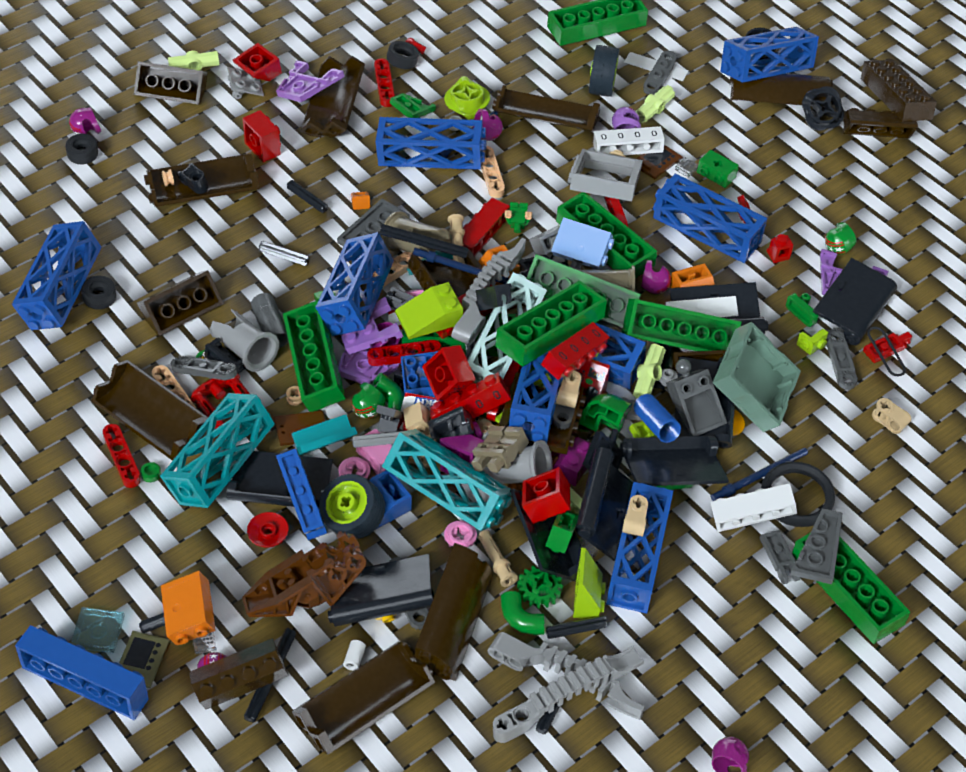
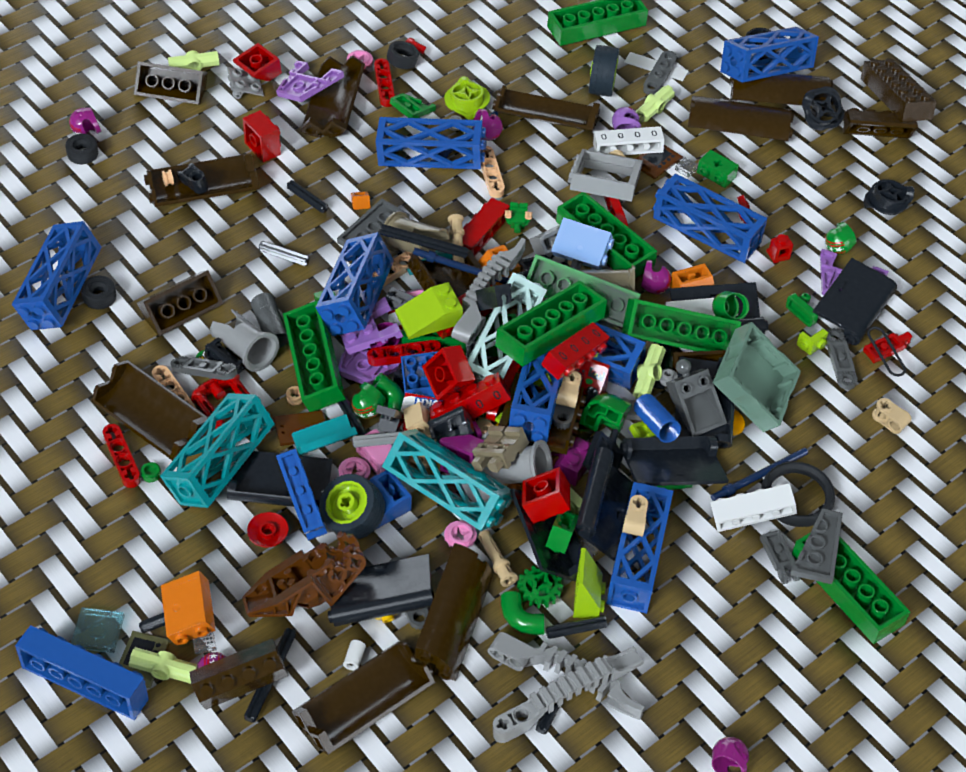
(161, 665): none -> yellowish green piece
(352, 416): none -> black axle
(362, 55): none -> bright pink gear
(727, 306): none -> green helmet
(740, 118): none -> dark brown cylinder
(889, 197): none -> black piece

